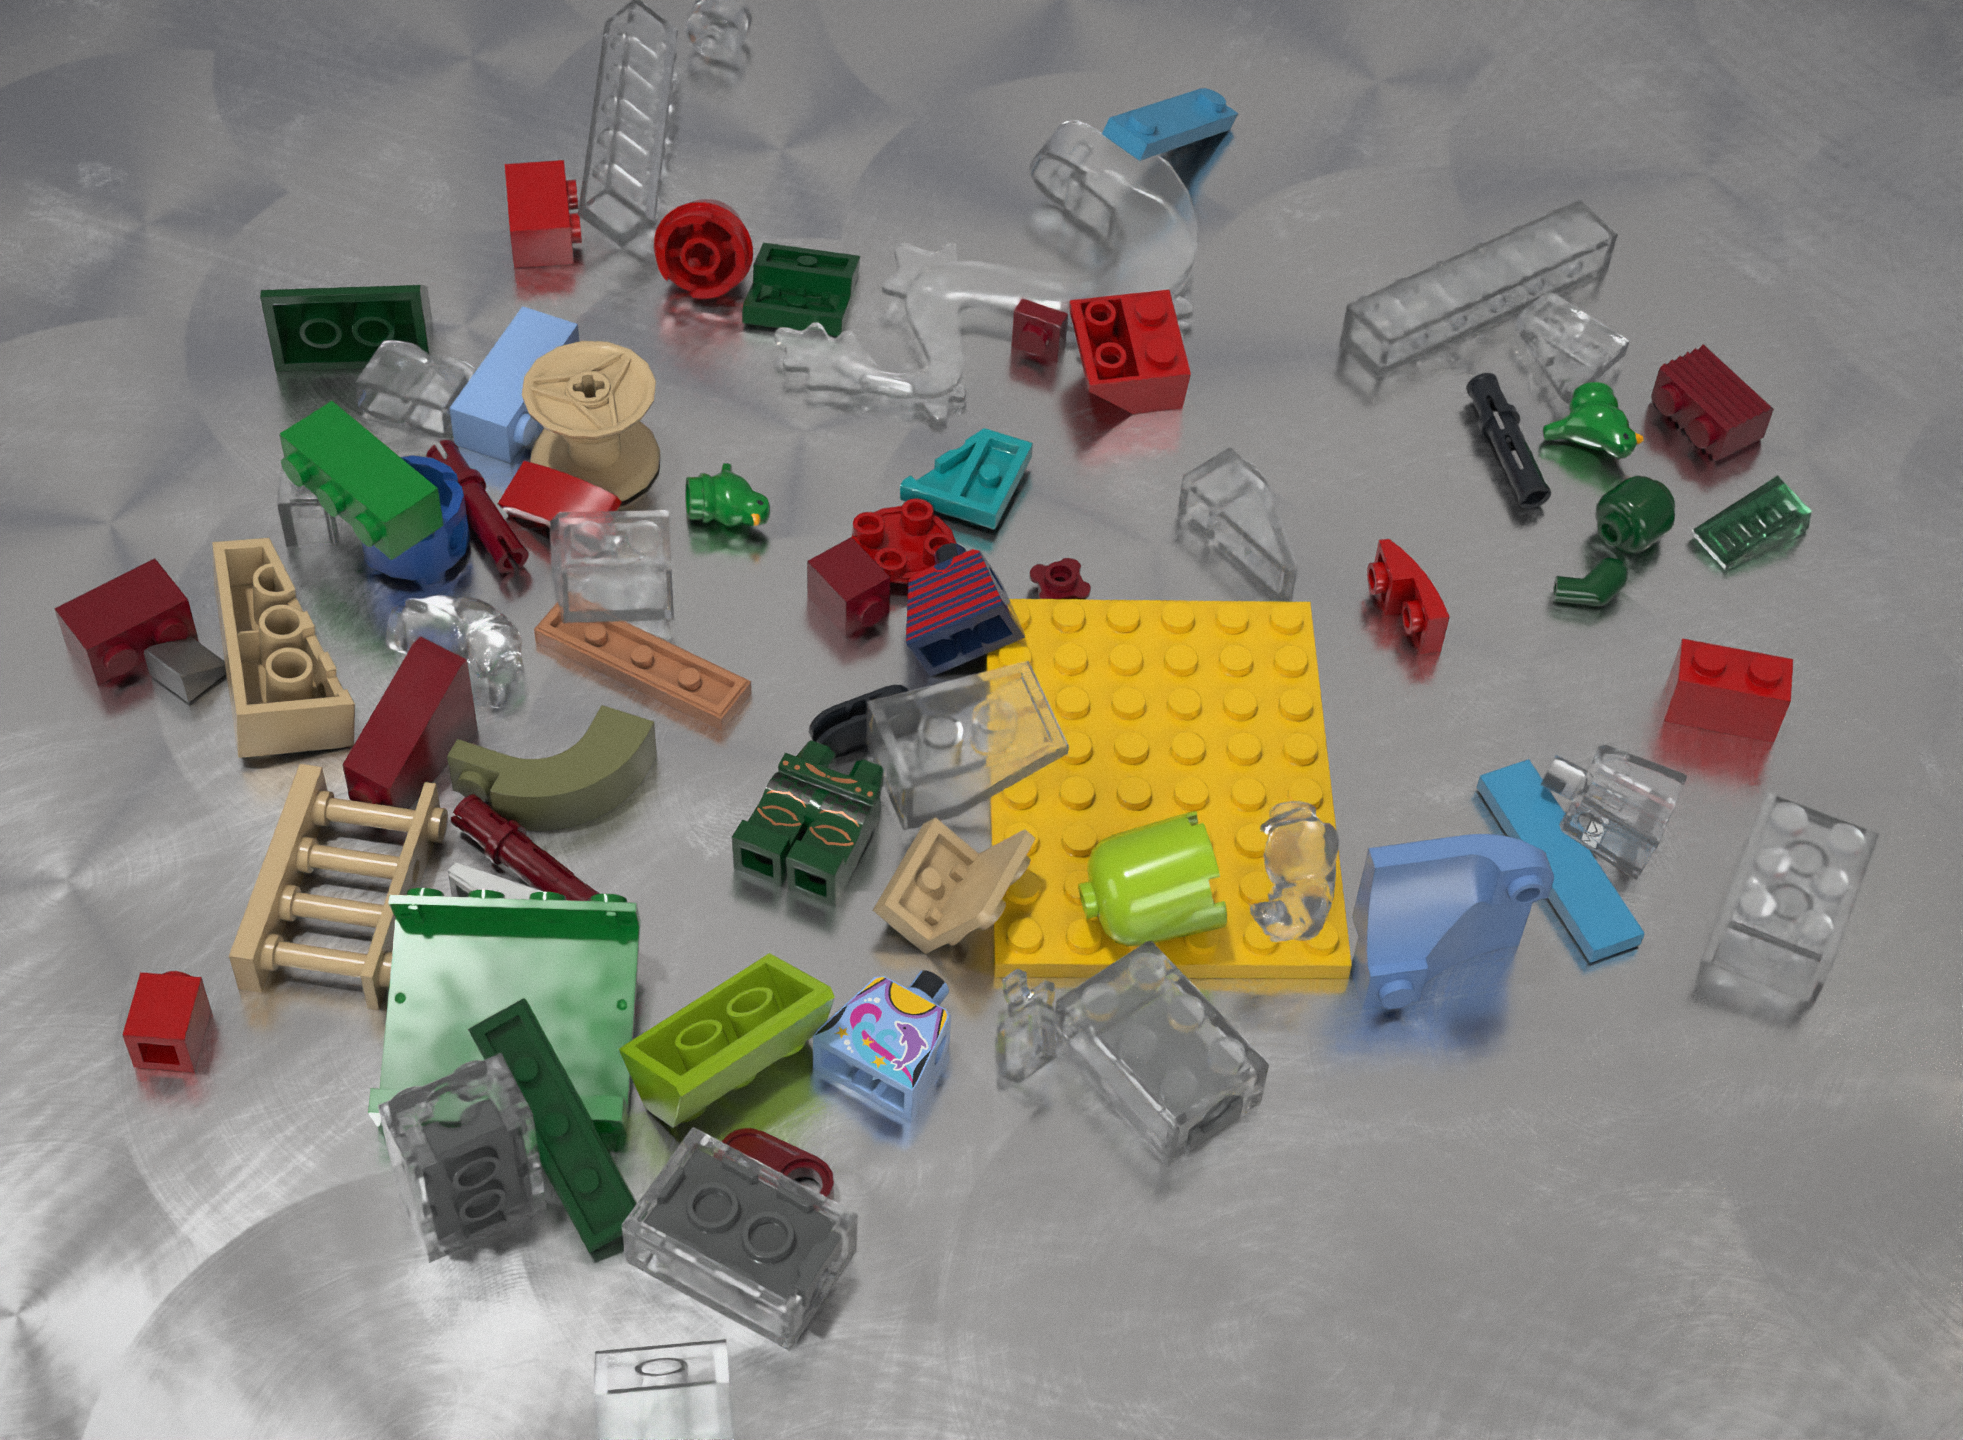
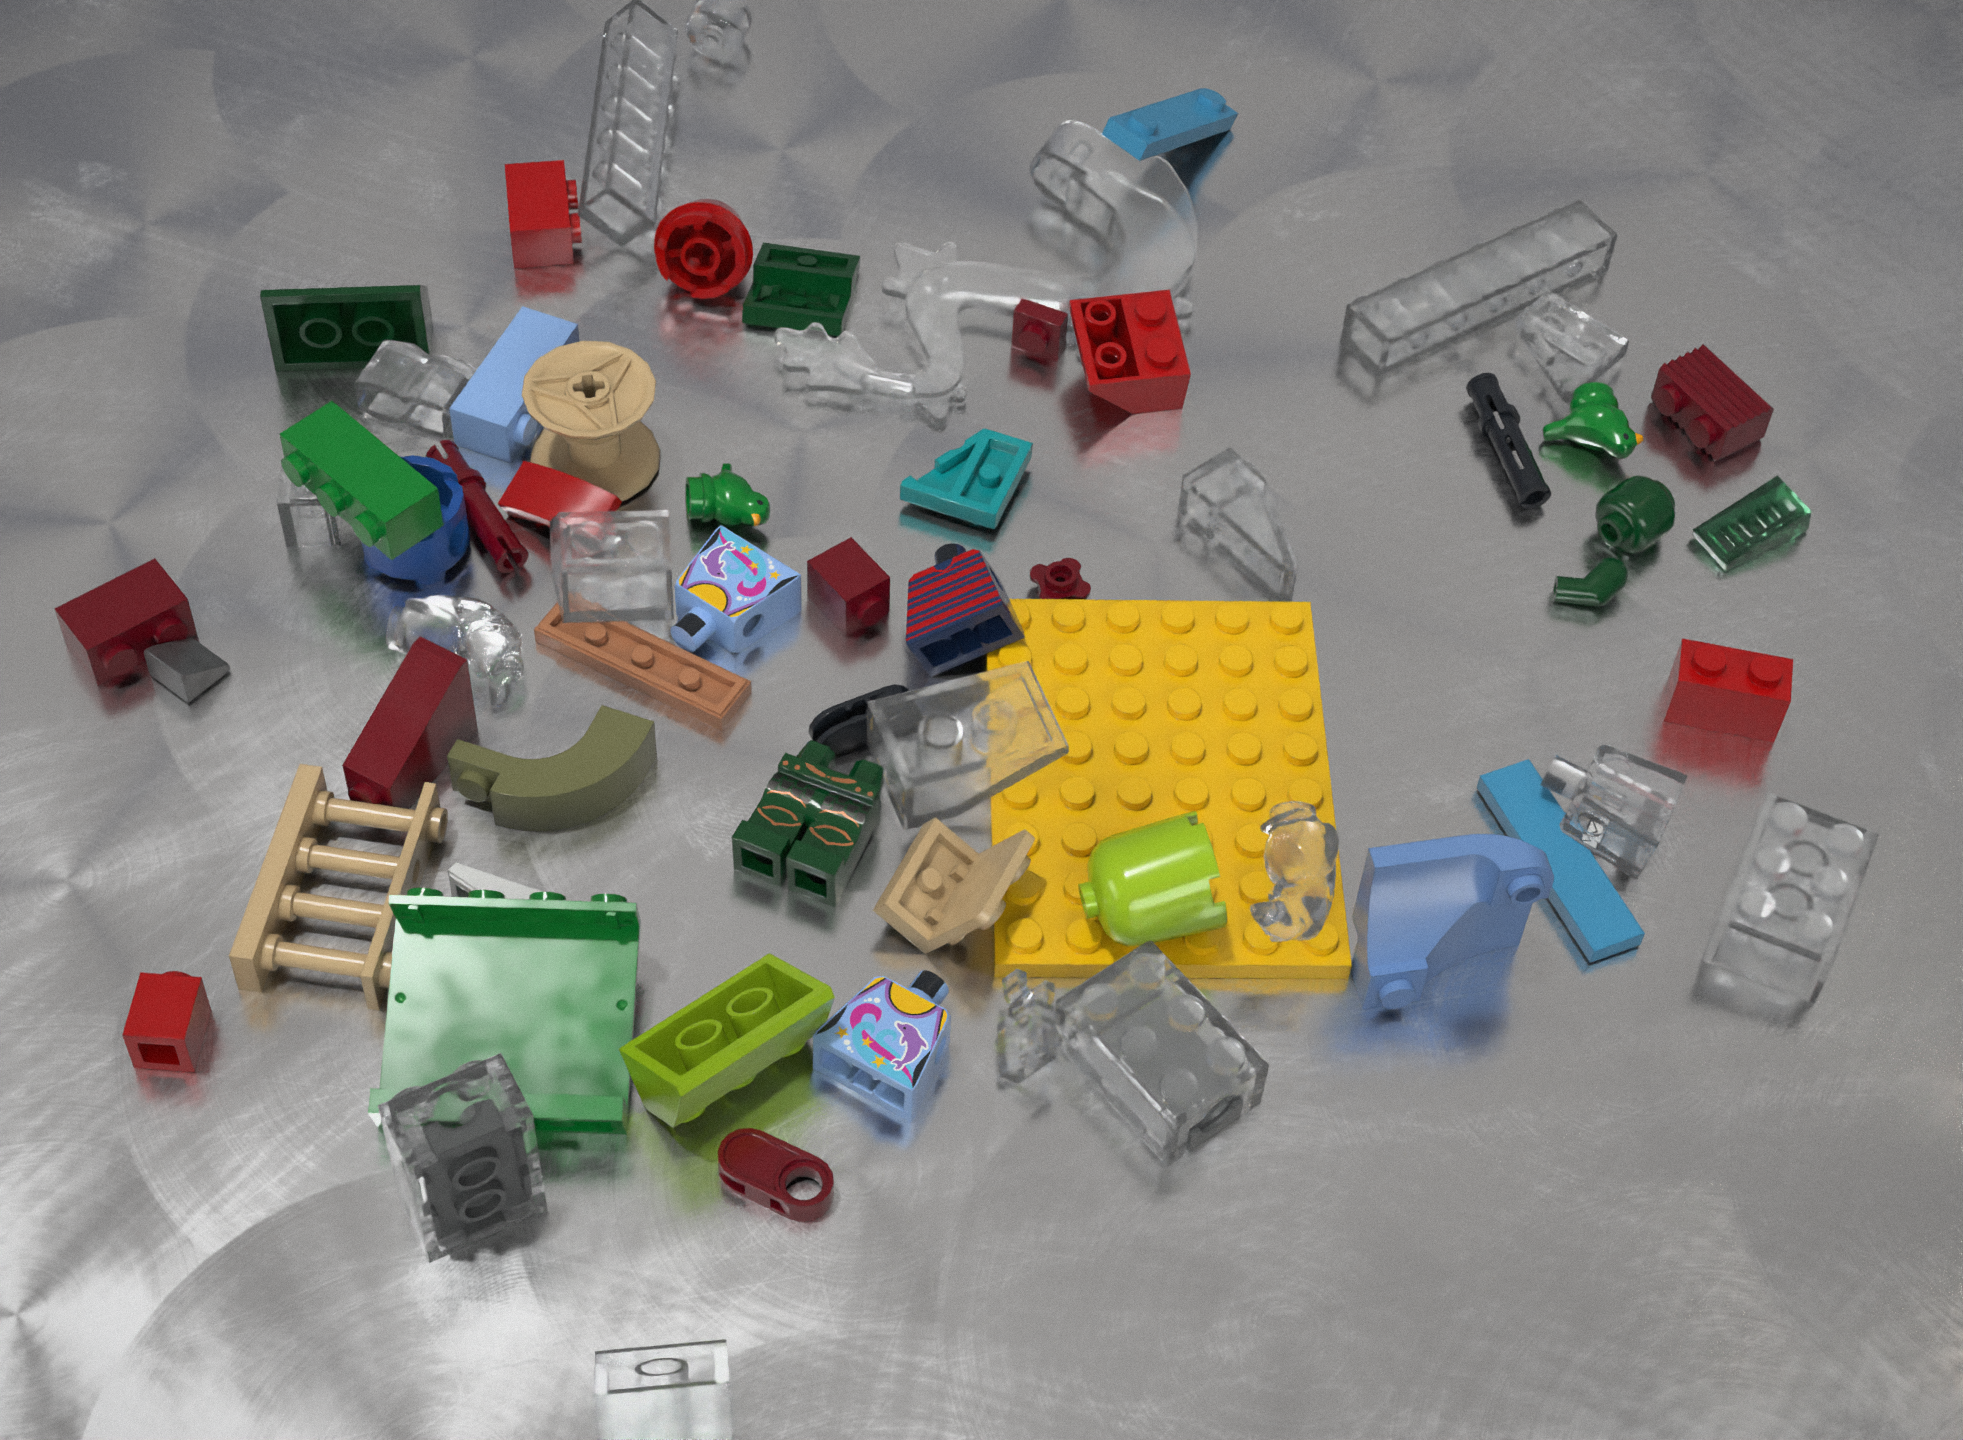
(275, 668): tan wedge -> none
(507, 844): dark red pin -> none
(565, 1133): dark green tile -> none
(733, 594): none -> light blue torso
(740, 1238): piece -> none
(902, 538): red dish -> none
(1409, 592): red slope -> none

